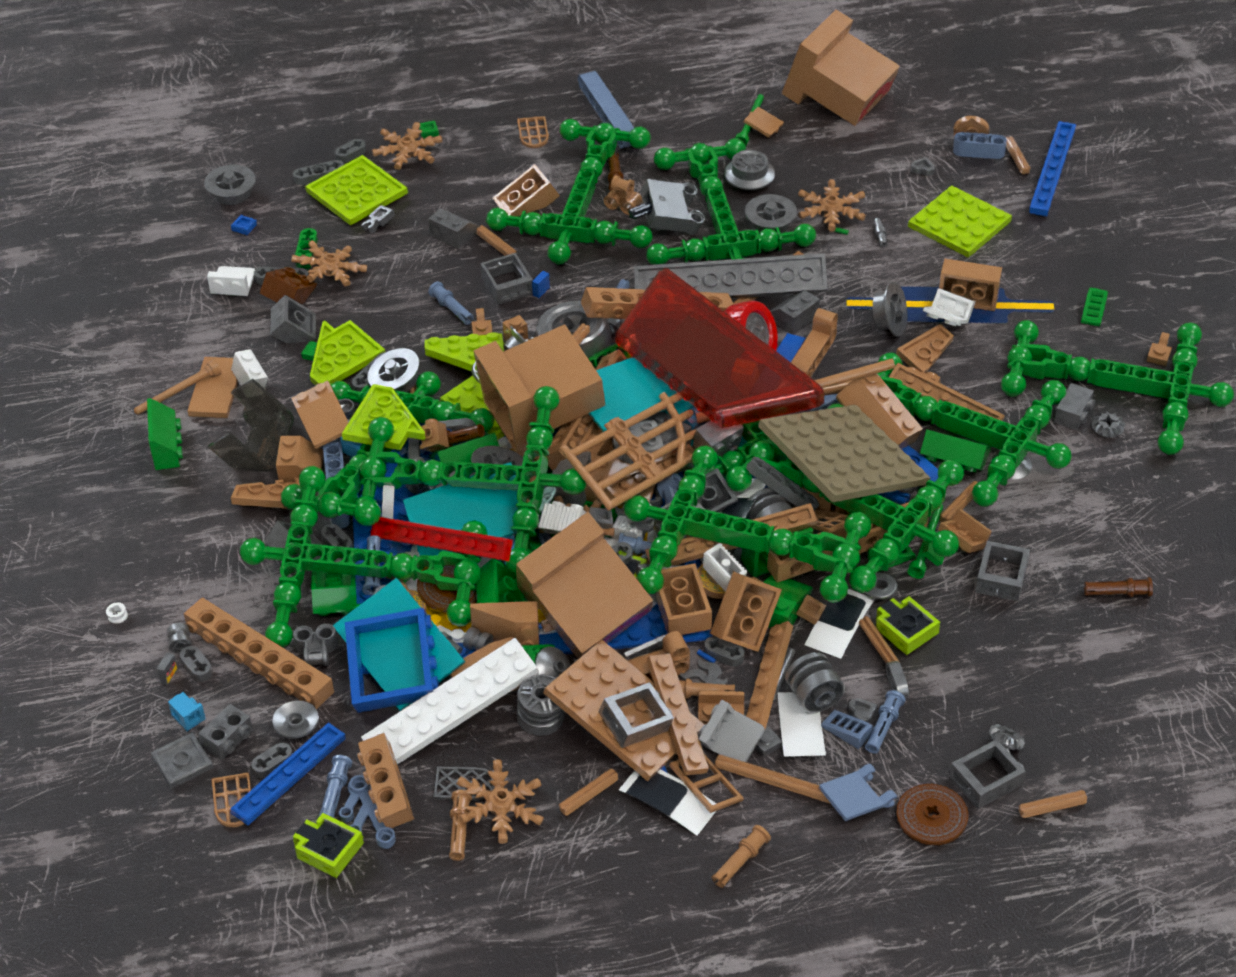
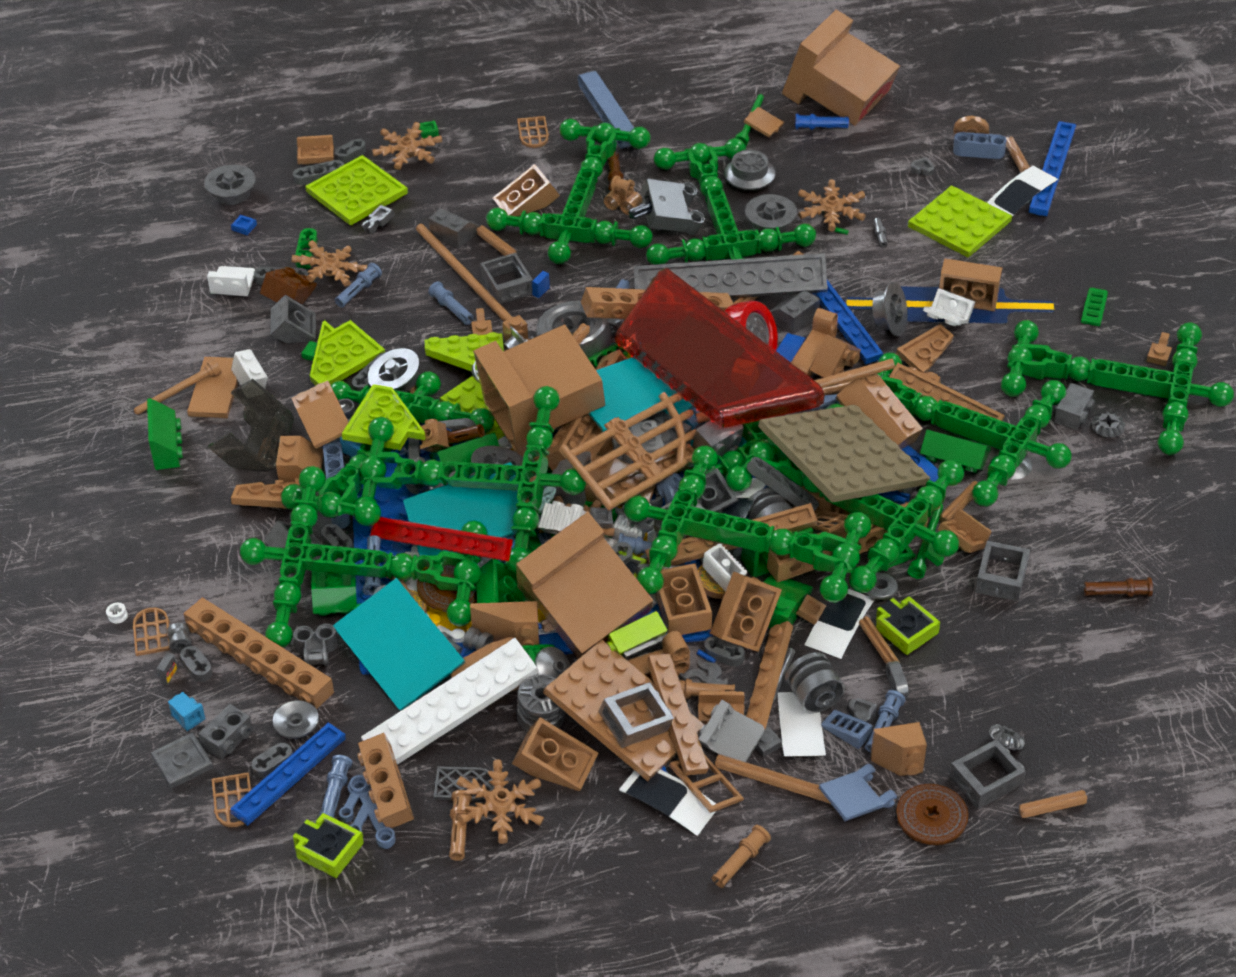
(146, 637): none -> medium nougat window
(315, 149): none -> medium nougat bracket
(363, 279): none -> sand blue pin
(388, 501): white sticker -> none
(396, 697): blue window -> none
(463, 273): none -> medium nougat piece
(554, 756): none -> medium nougat slope
(588, 792): medium nougat axle -> none
(637, 633): none -> lime window
(812, 121): none -> blue pin
(834, 356): none -> medium nougat brick
(849, 325): none -> blue plate
(899, 748): none -> medium nougat slope
(1021, 190): none -> sticker

